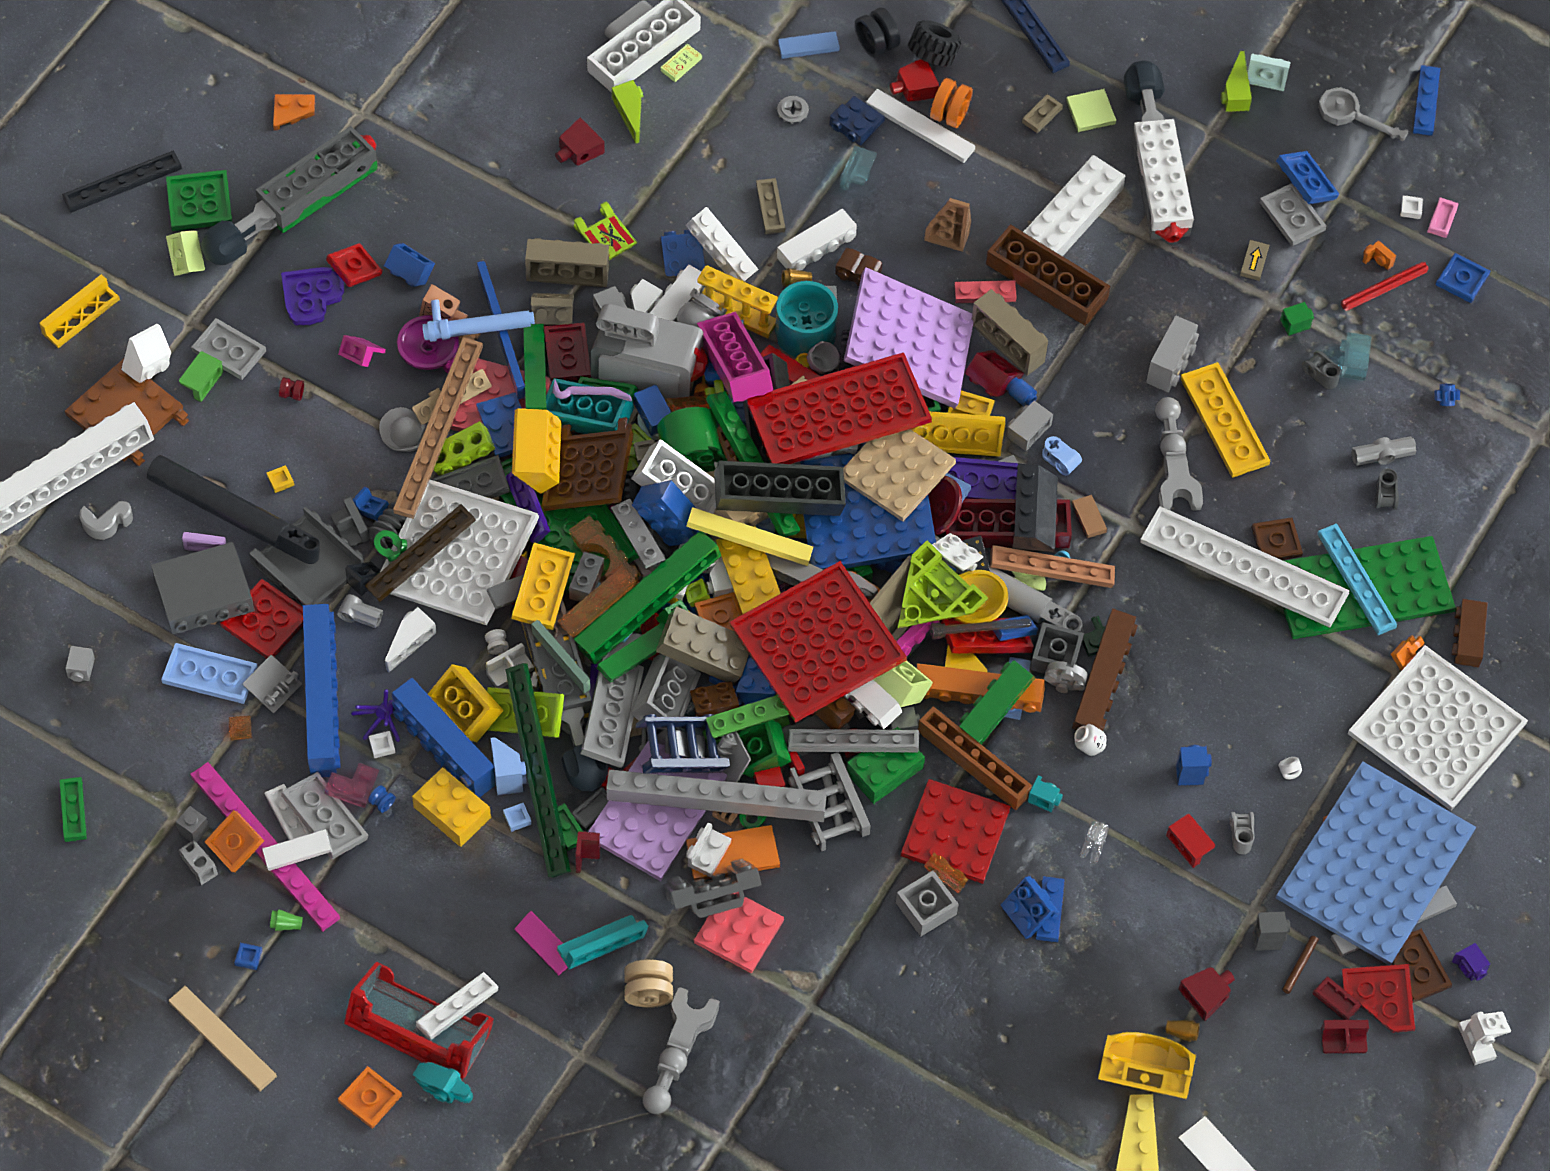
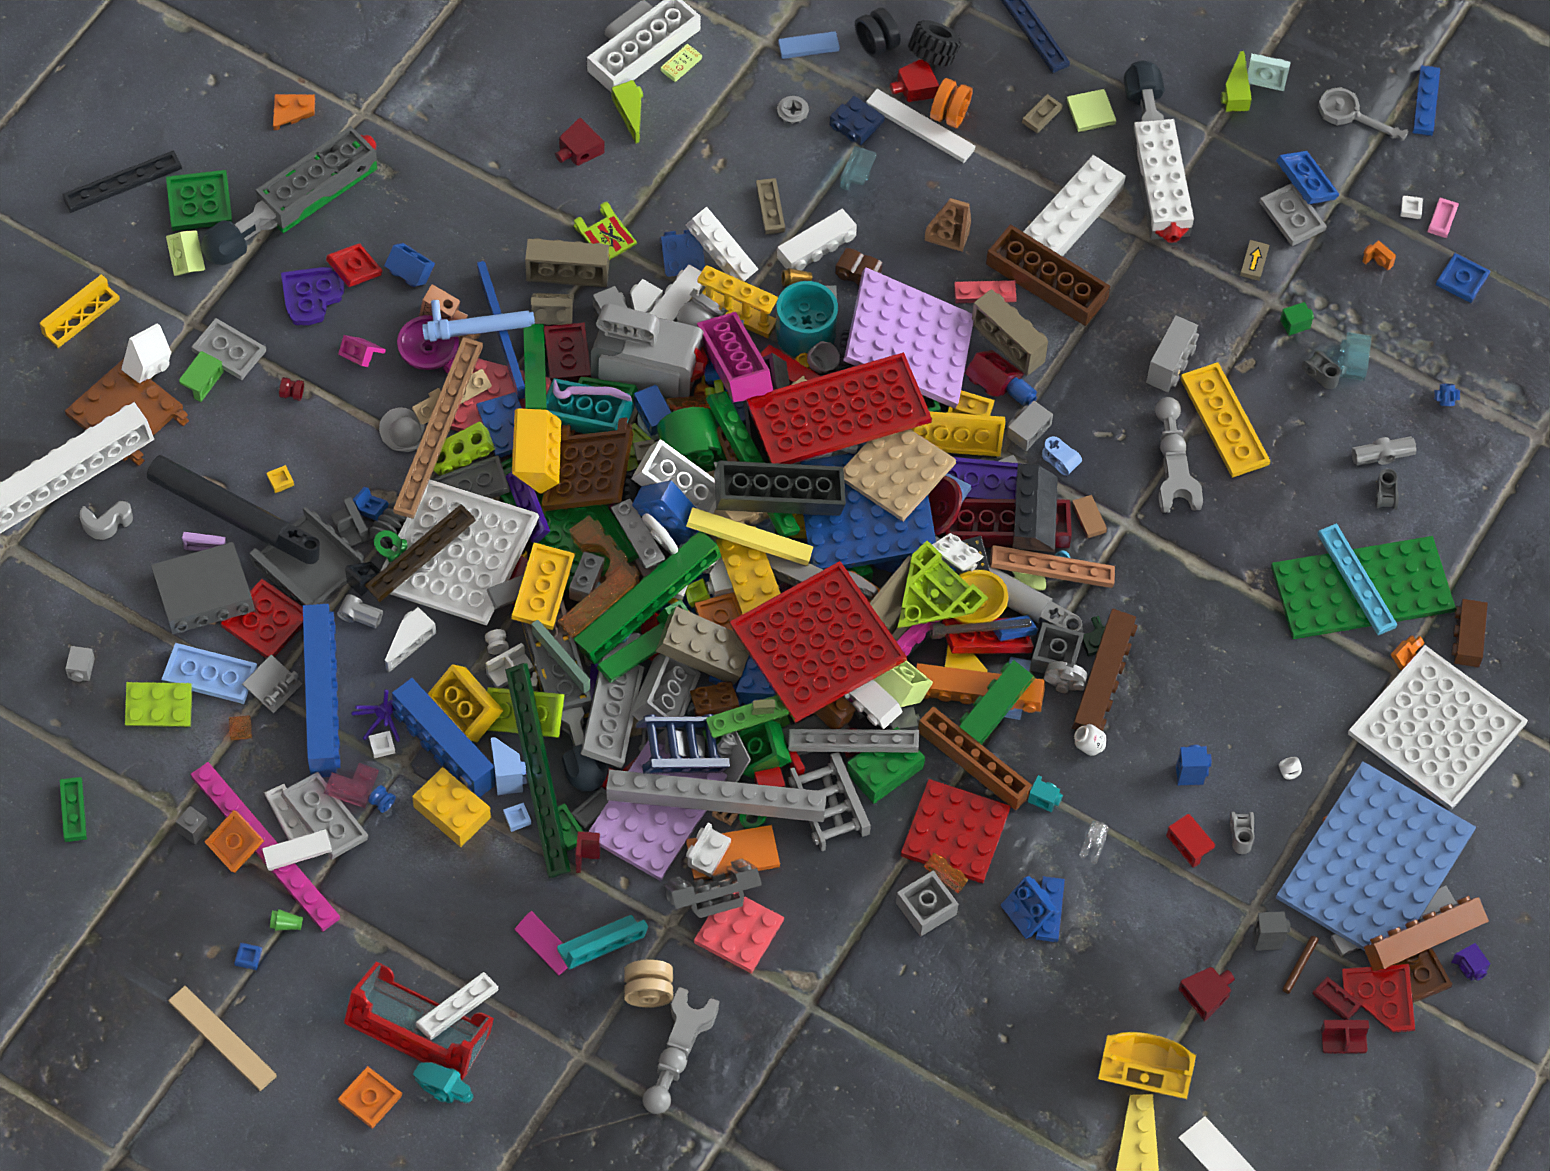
(158, 704): none -> lime plate
(198, 862): light grey leg -> none
(660, 534): none -> white plate
(763, 706): none -> olive tile
(1183, 1029): pearl gold cone -> none
(1245, 566): white plate -> none
(1277, 538): reddish brown tile -> none
(1384, 286): red axle -> none
(1426, 933): none -> brick
(1480, 1034): white tile -> none

